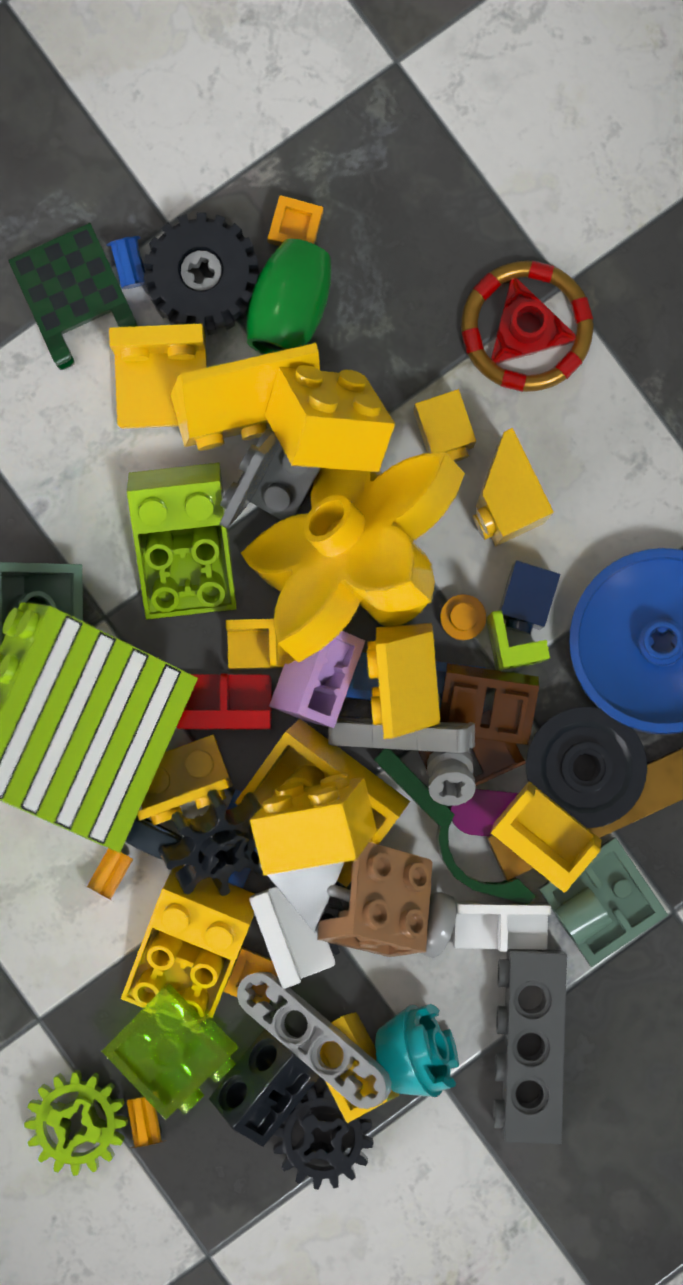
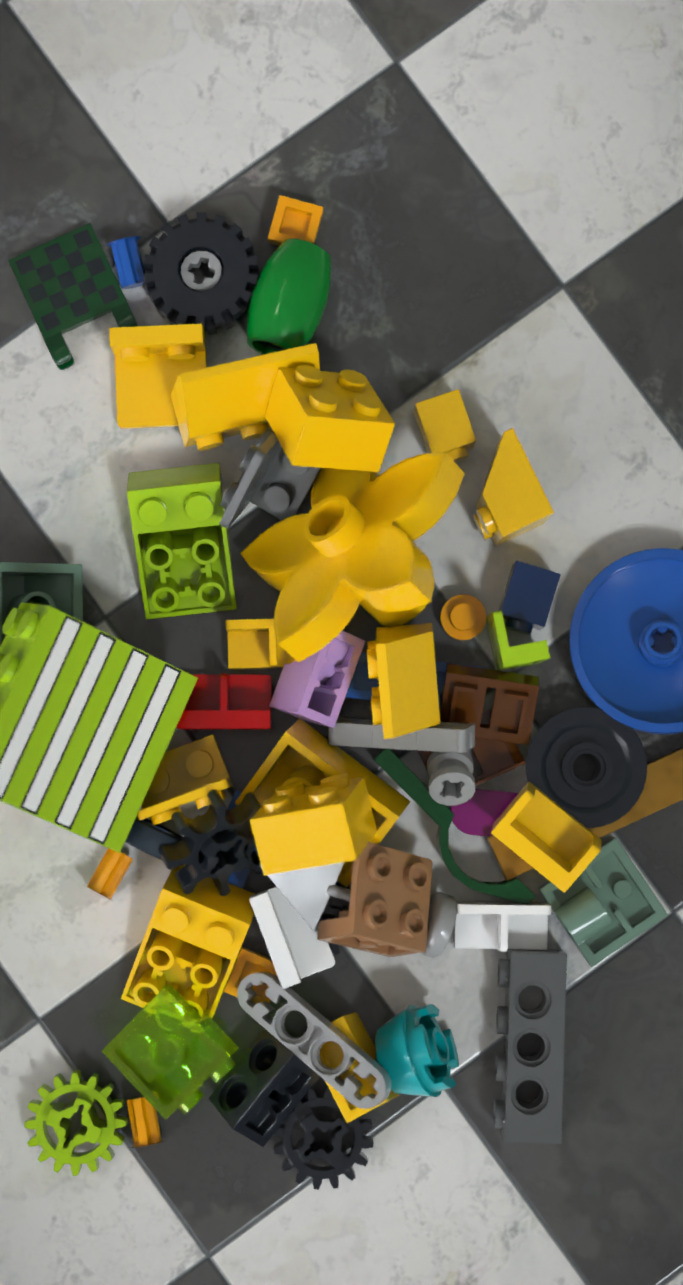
(527, 326): red piece -> none

